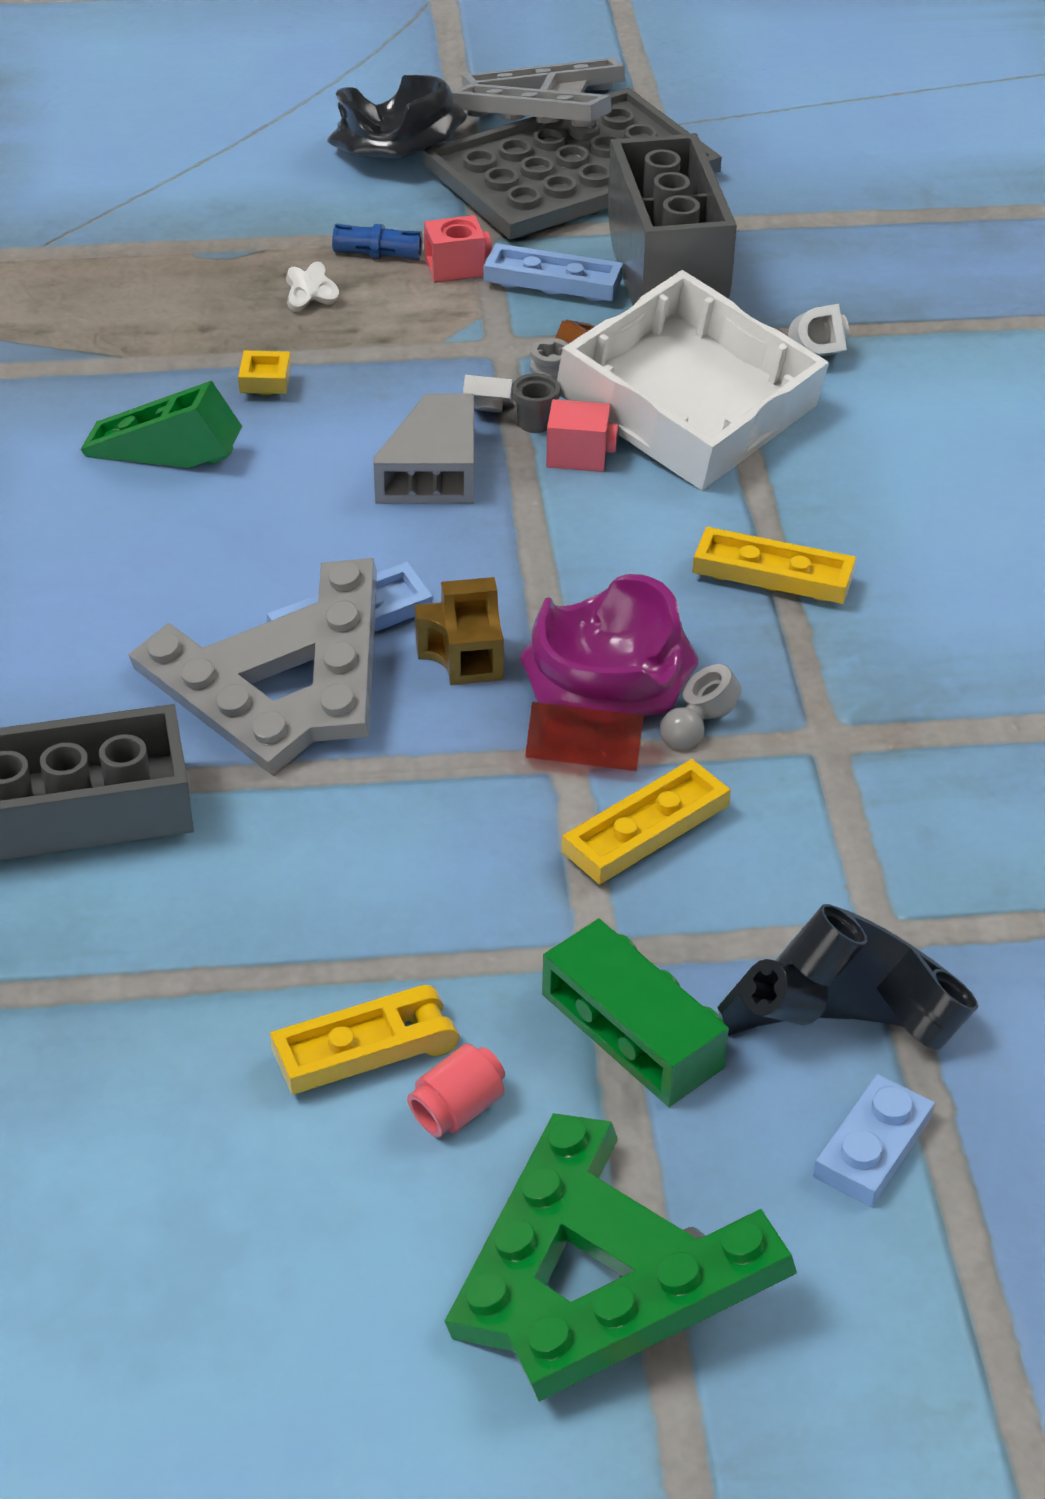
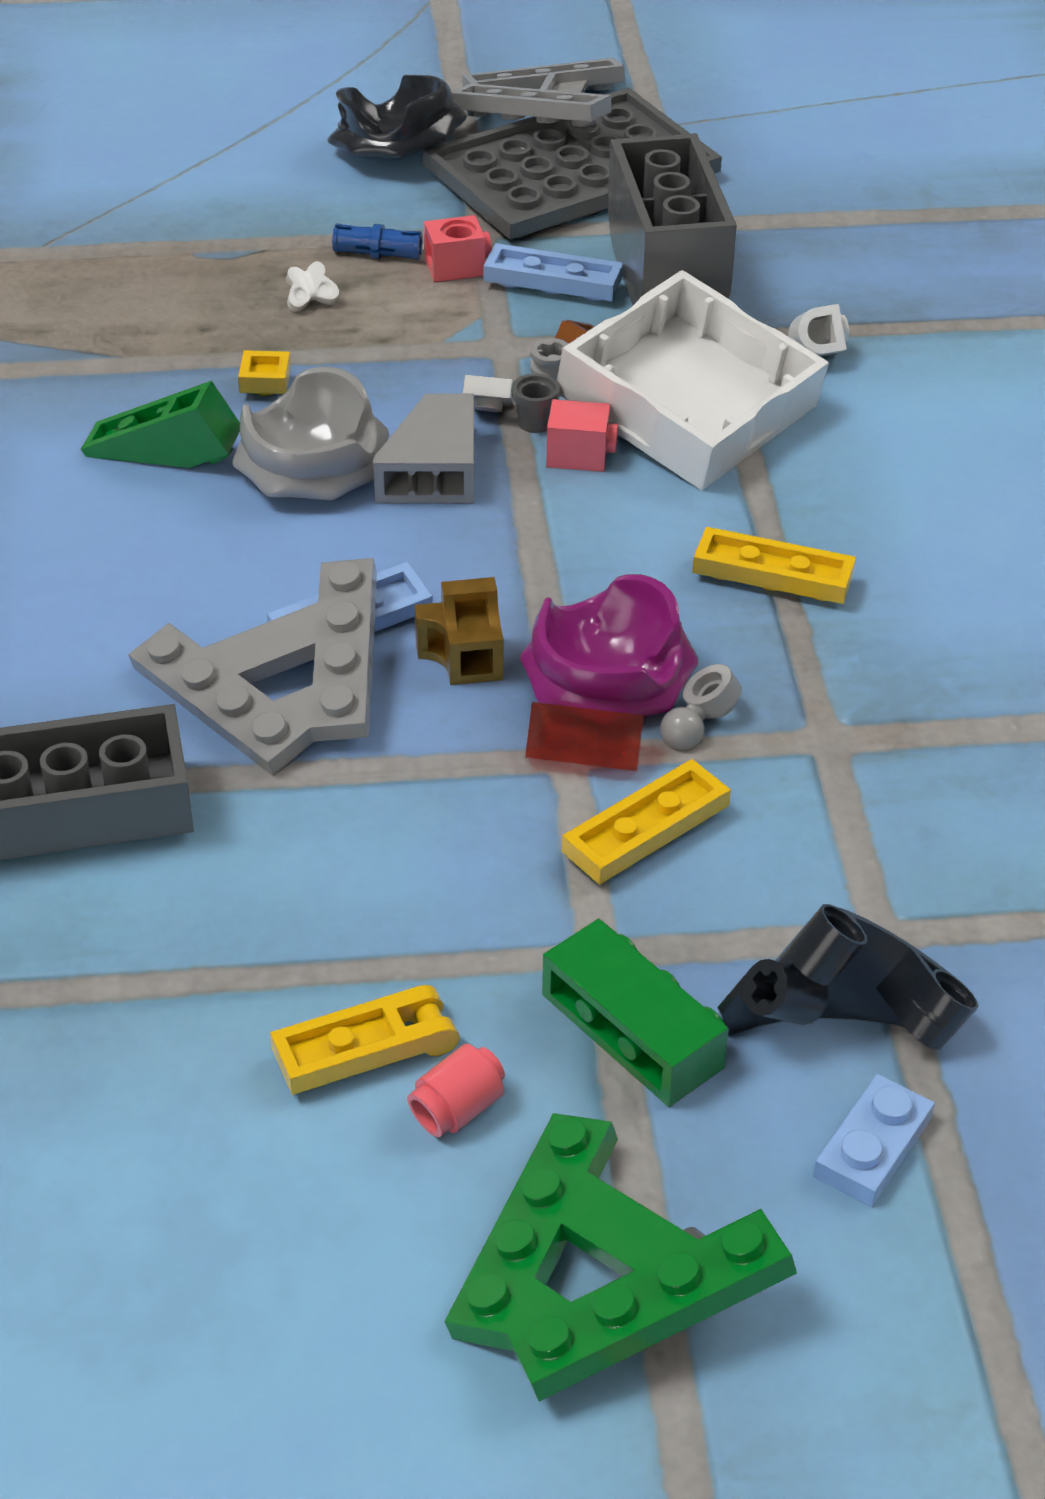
(312, 438): none -> light grey piece

